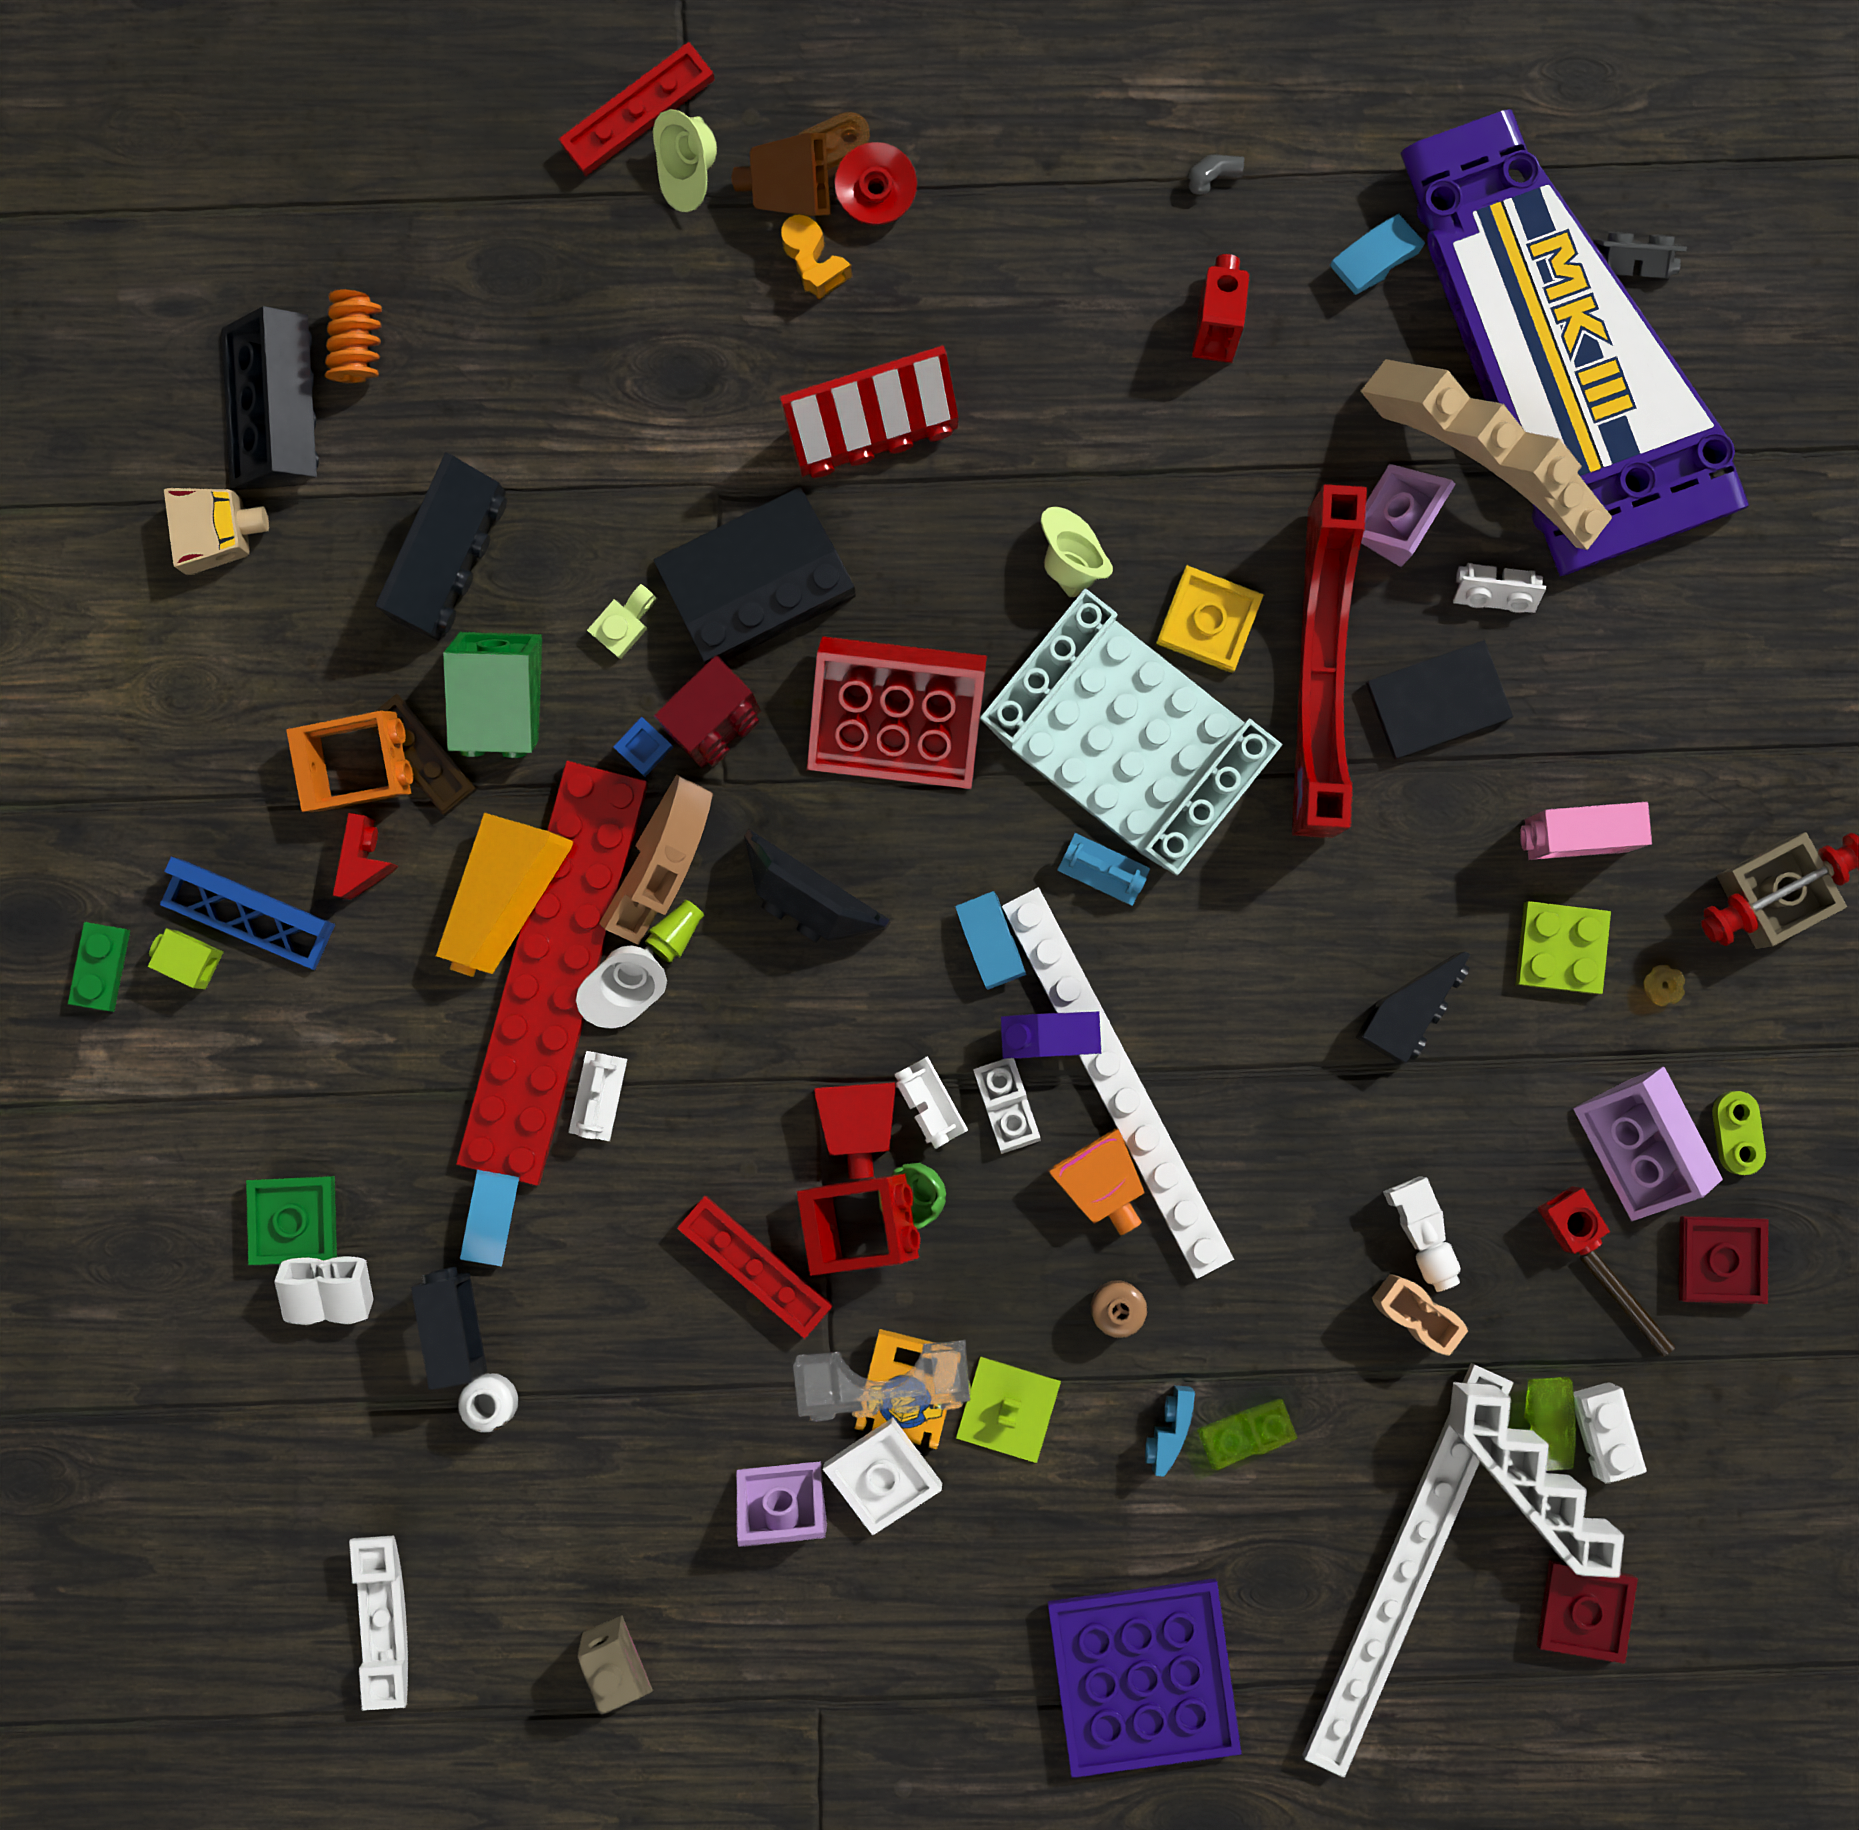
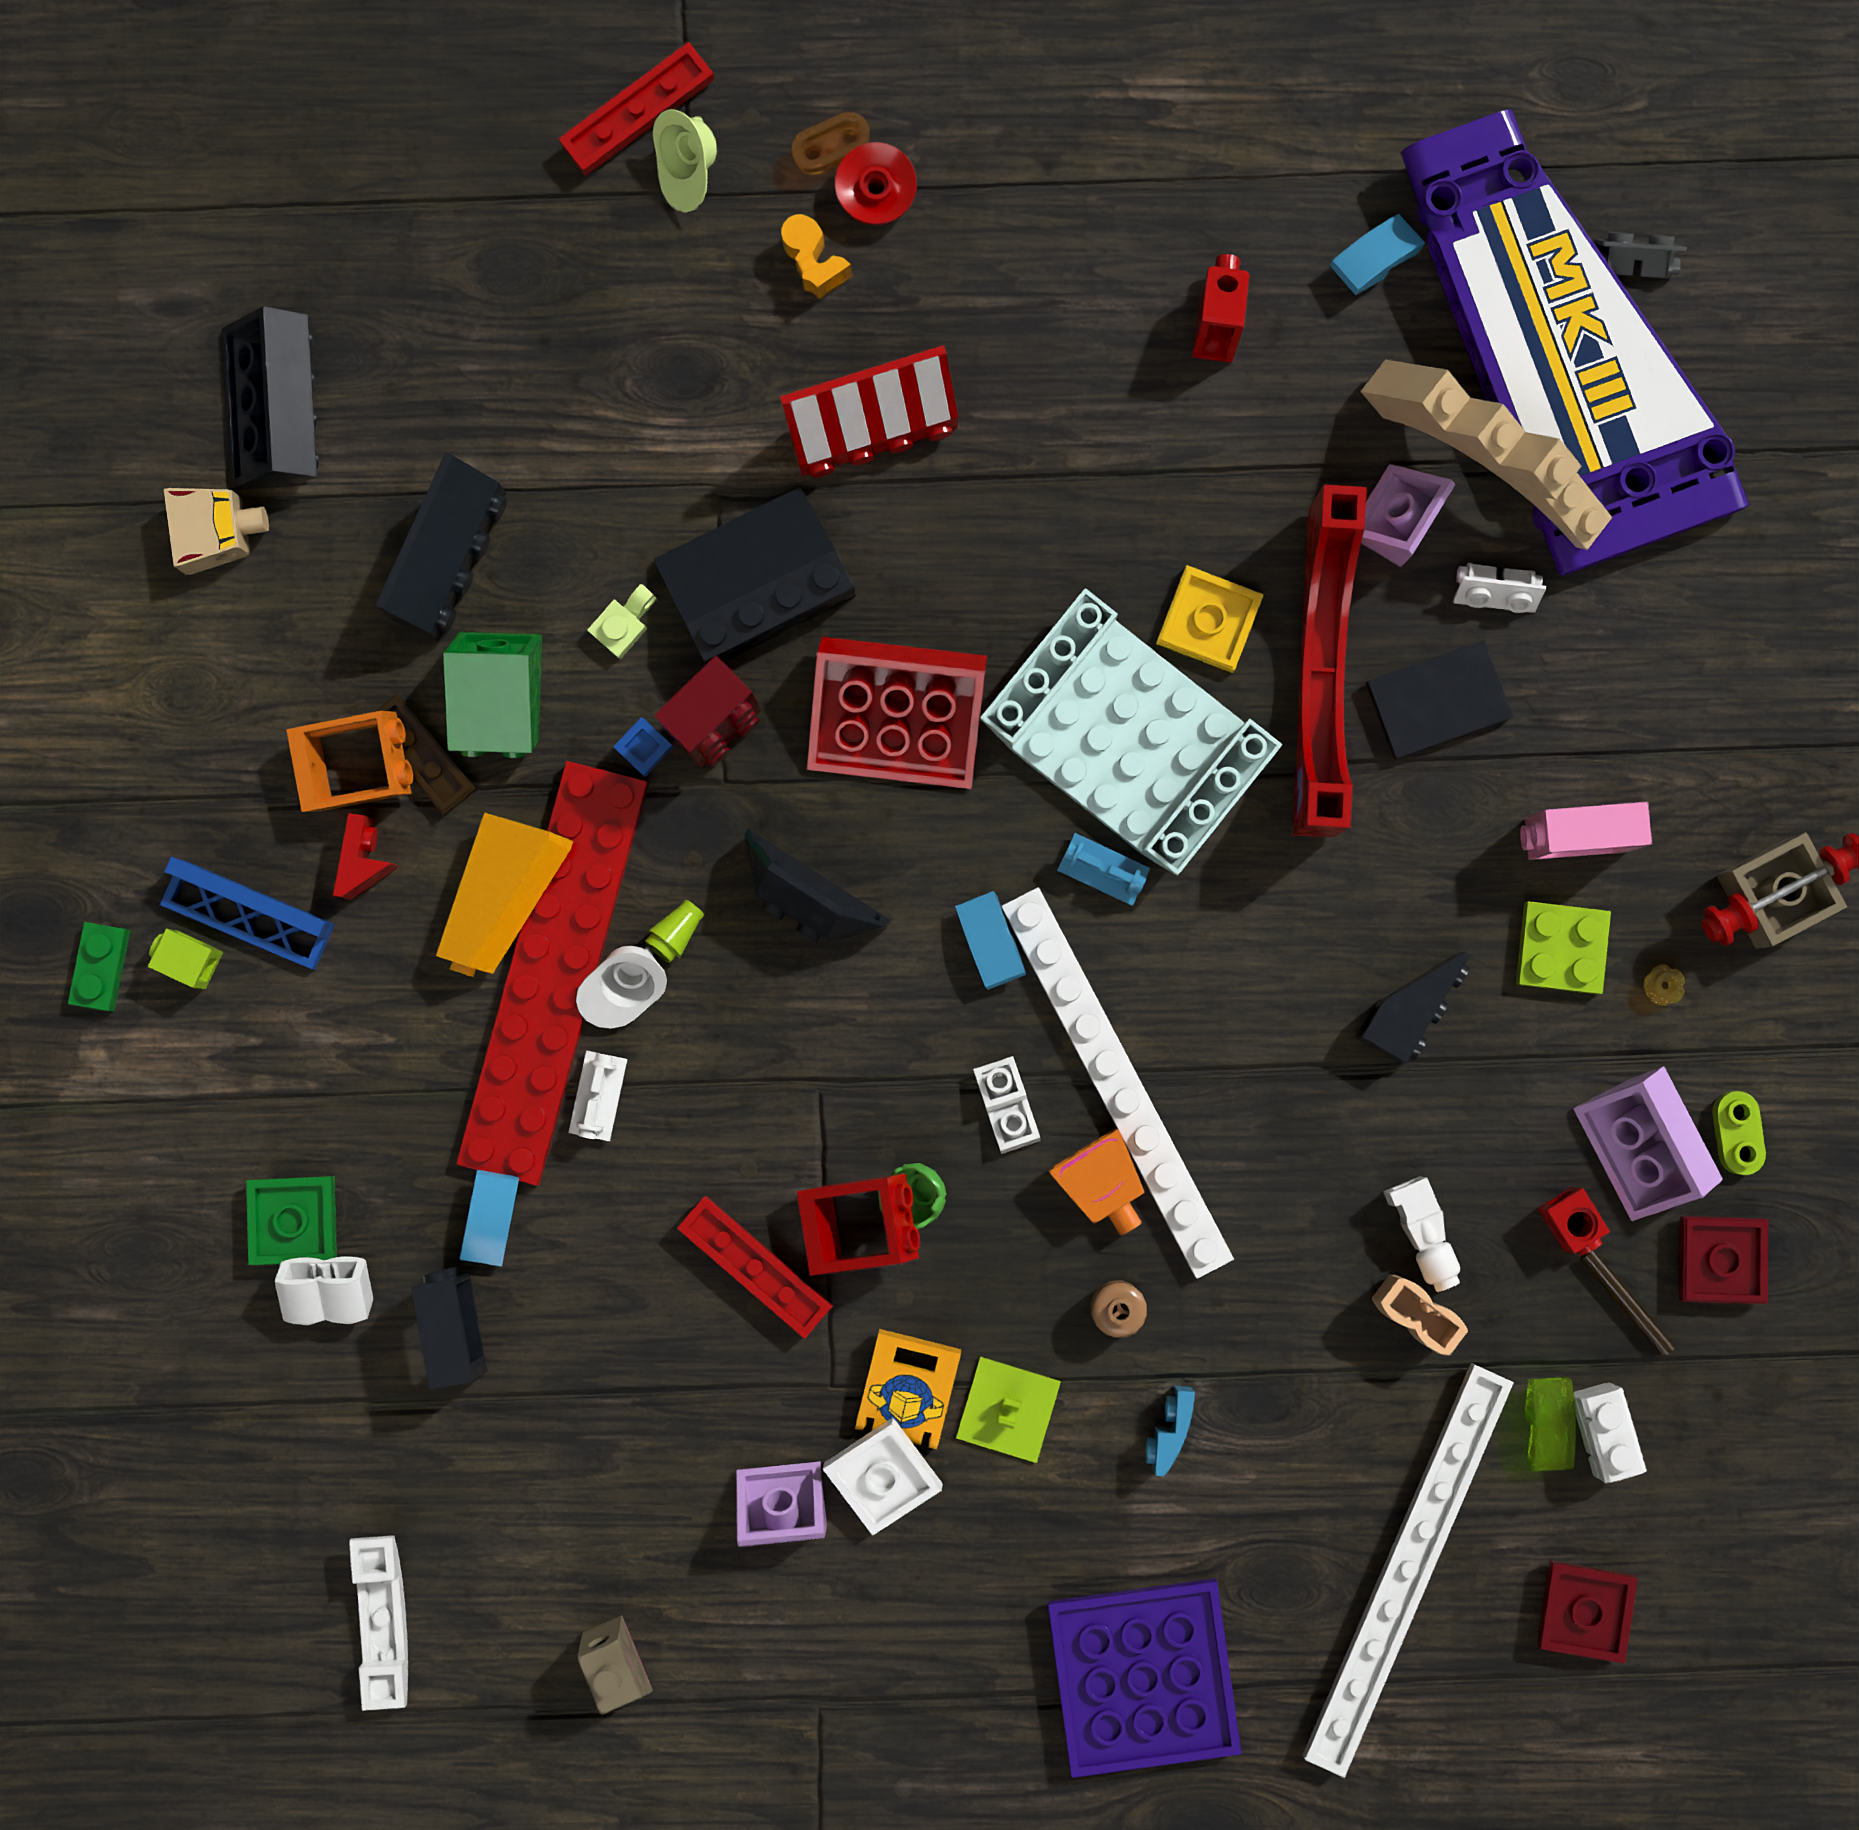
(351, 337): orange piece -> none
(488, 1402): white head -> none
(664, 860): medium nougat slope -> none
(787, 175): reddish brown torso -> none
(830, 1387): clear arch -> none
(857, 1123): red torso -> none
(938, 1114): white hinge -> none
(1051, 1035): dark purple slope -> none
(1073, 551): yellowish green piece -> none
(1212, 167): dark grey arm -> none
(1247, 1433): clear neon green slope -> none
(1519, 1466): white brick -> none

